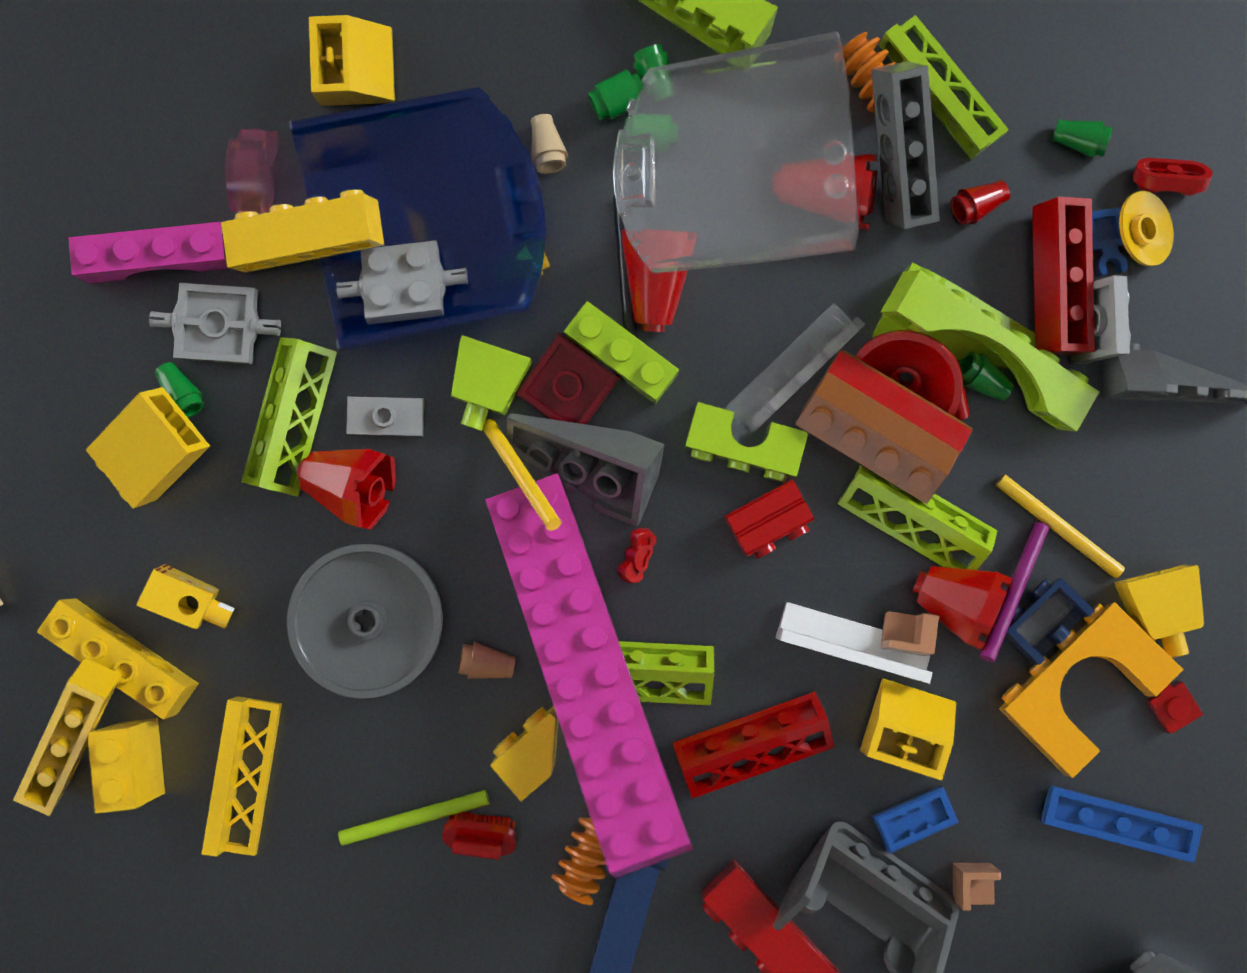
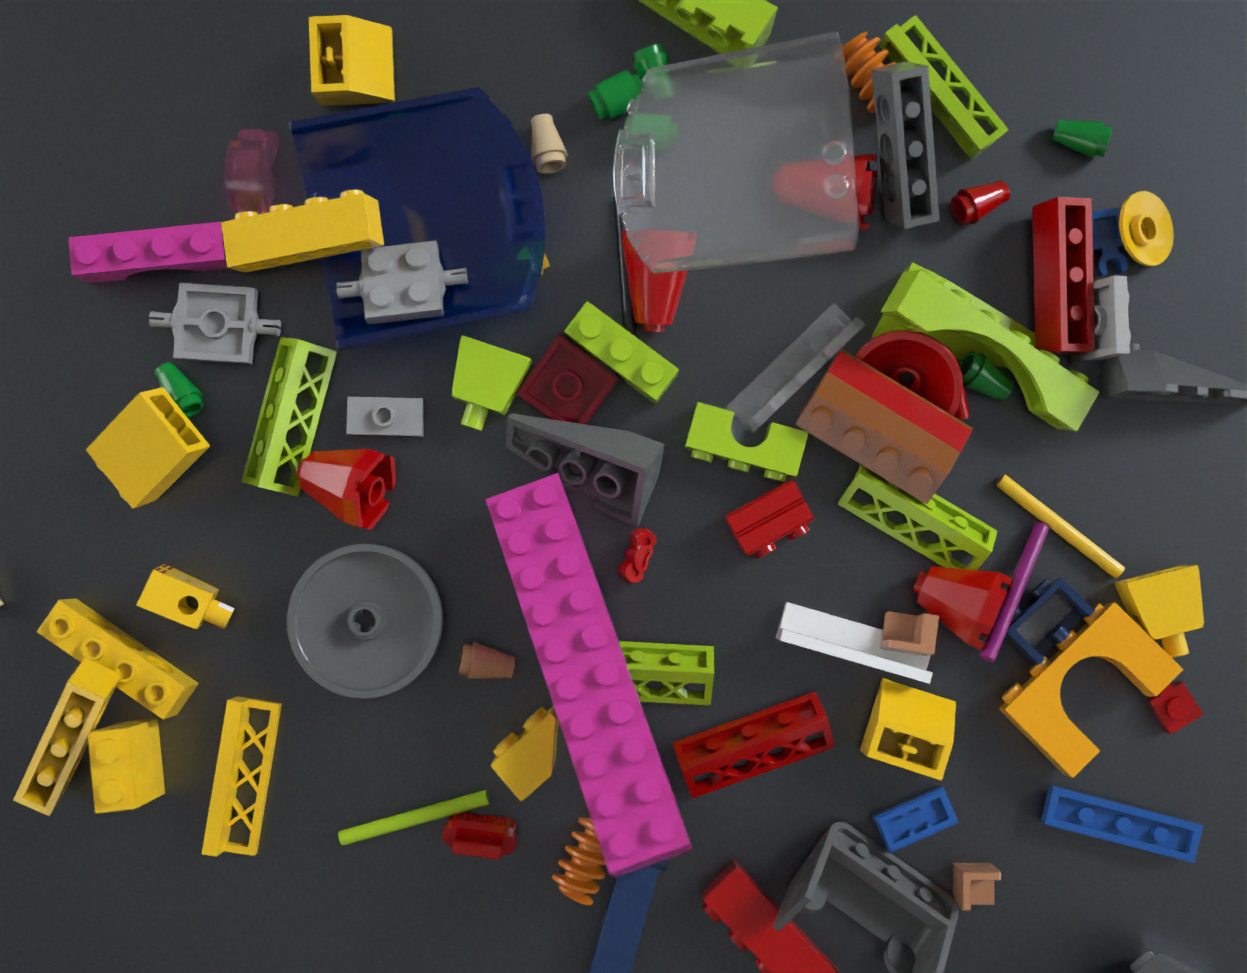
(521, 475): yellow bar -> none
(1172, 175): red plate -> none

